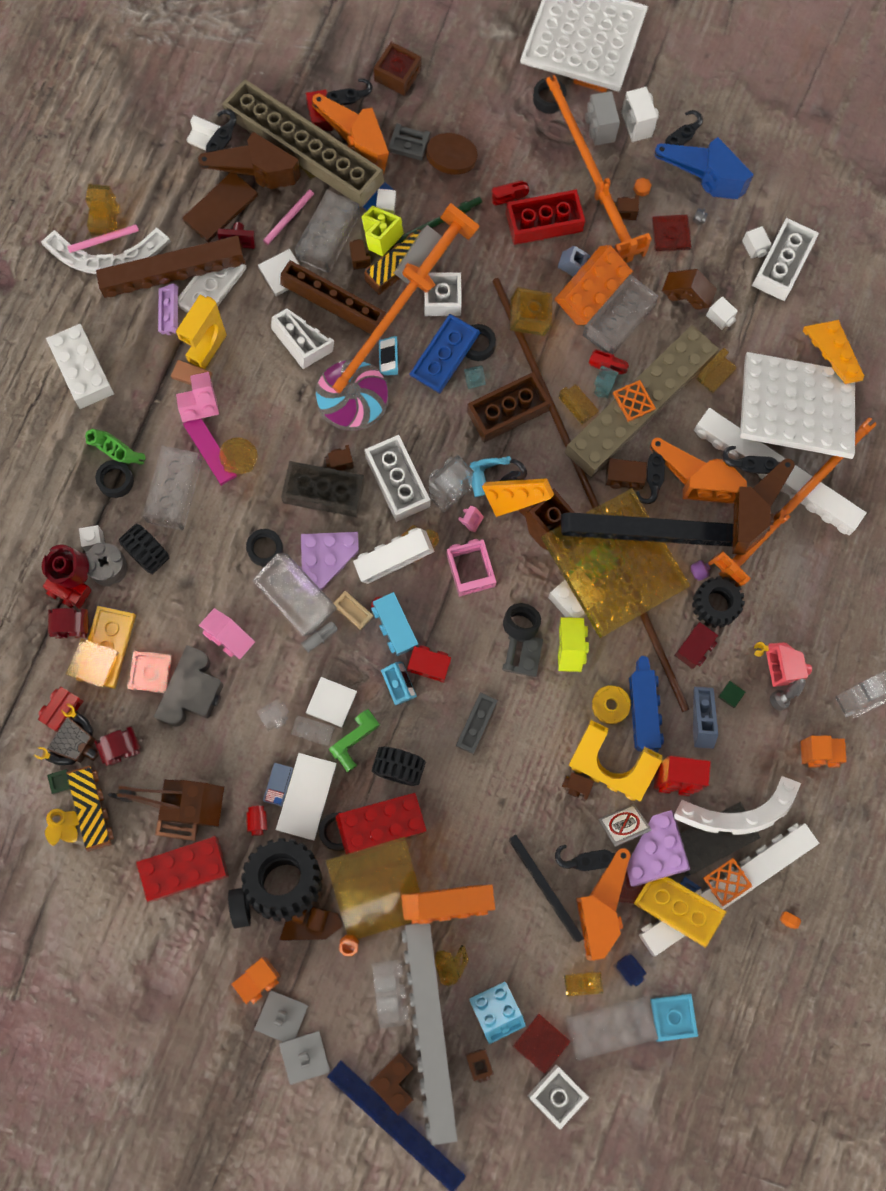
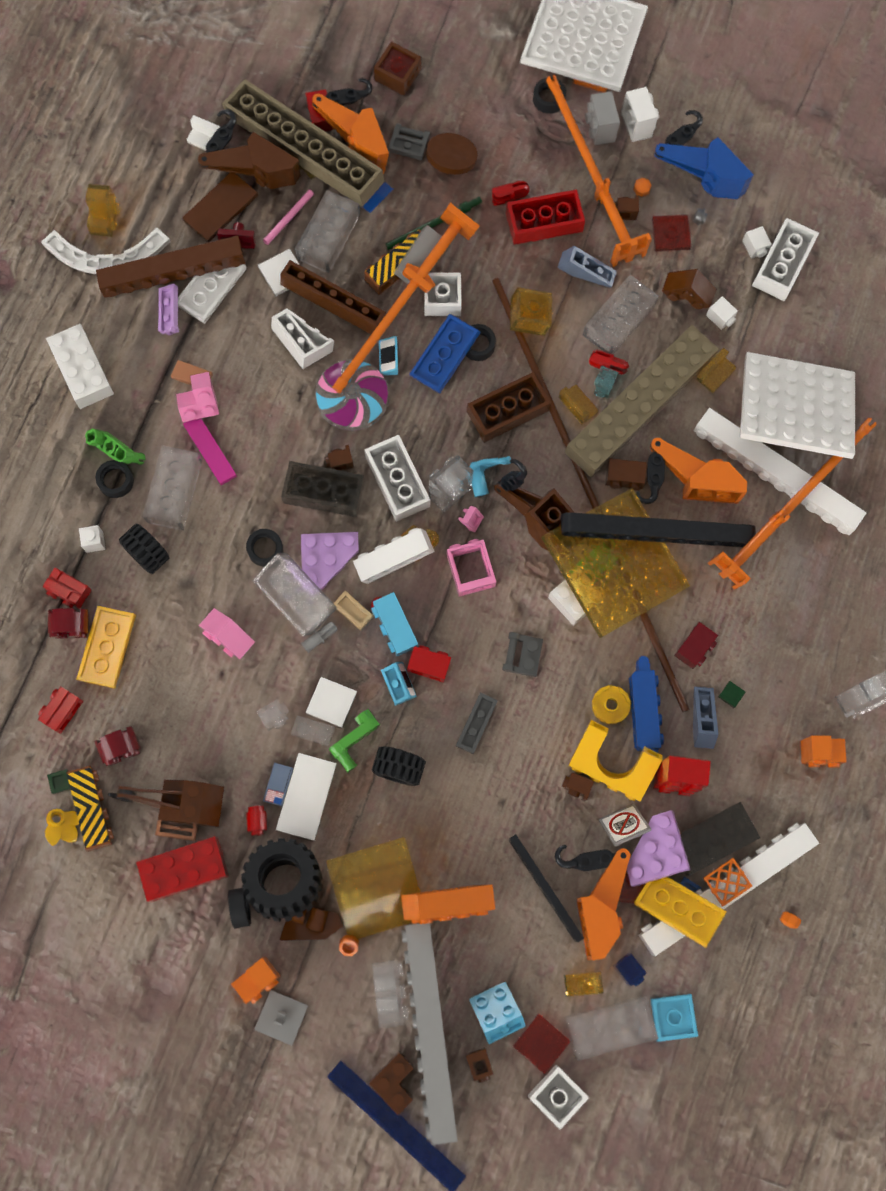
(65, 566): dark red brick -> none
(71, 742): torso -> none
(92, 663): clear yellow tile -> none
(103, 238): bright pink bar -> none
(108, 574): flat silver brick -> none
(150, 672): clear red tile -> none
(189, 689): brick -> none
(202, 331): yellow arch -> none
(238, 455): clear yellow tile -> none
(304, 1057): light grey piece -> none
(323, 835): black tyre -> none
(359, 254): reddish brown brick -> none
(380, 823): red brick -> none
(381, 230): neon yellow brick -> none
(386, 200): white brick -> none
(448, 966): clear yellow bracket -> none
(474, 377): clear light blue plate -> none
(516, 494): light orange wing -> none
(526, 611): black tyre -> none
(572, 644): neon yellow brick -> none
(593, 284): orange brick -> none
(640, 413): orange window -> none
(700, 570): medium lavender piece -> none
(728, 591): black tyre -> none
(742, 822): white plate -> none
(753, 505): reddish brown slope -> none
(786, 668): coral torso -> none
(836, 348): light orange wing -> none

